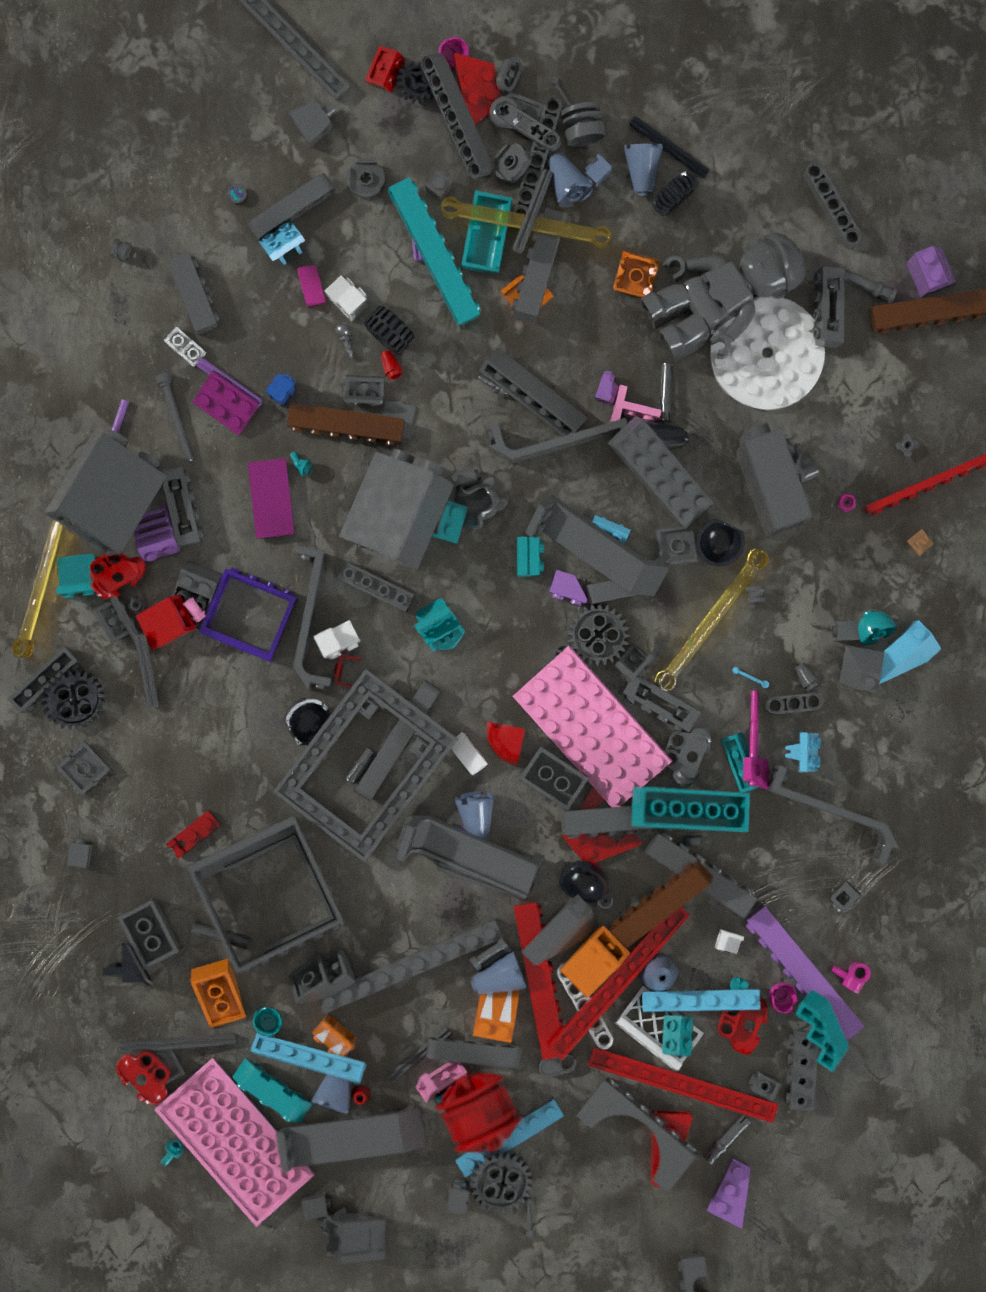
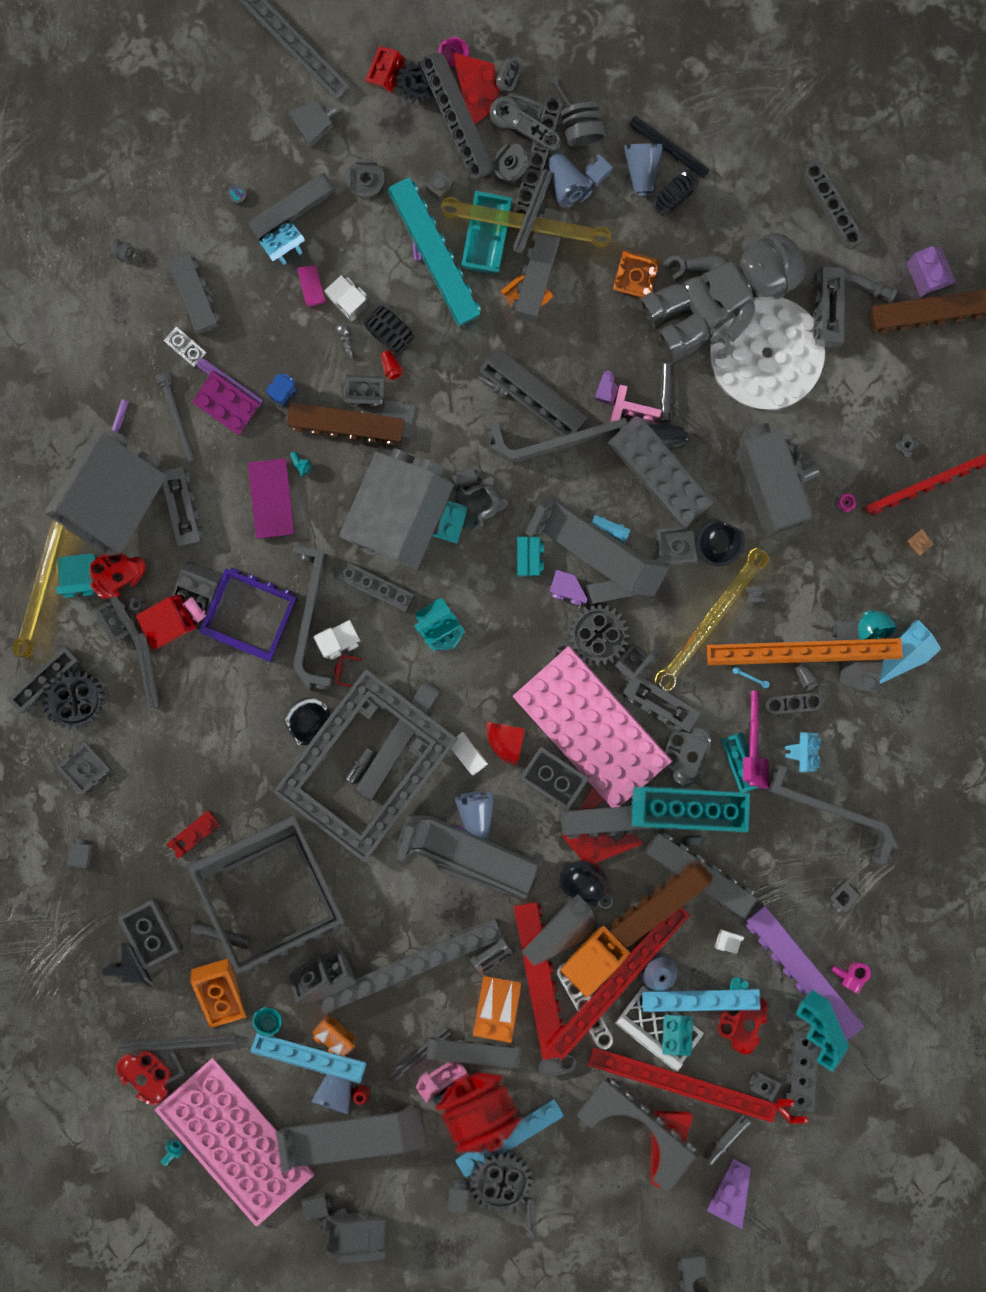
(159, 541): medium lavender plate -> none
(271, 1091): teal brick -> none
(499, 976): sand blue cone -> none
(781, 1106): none -> red piece
(783, 997): dark pink hair -> none
(804, 651): none -> orange plate

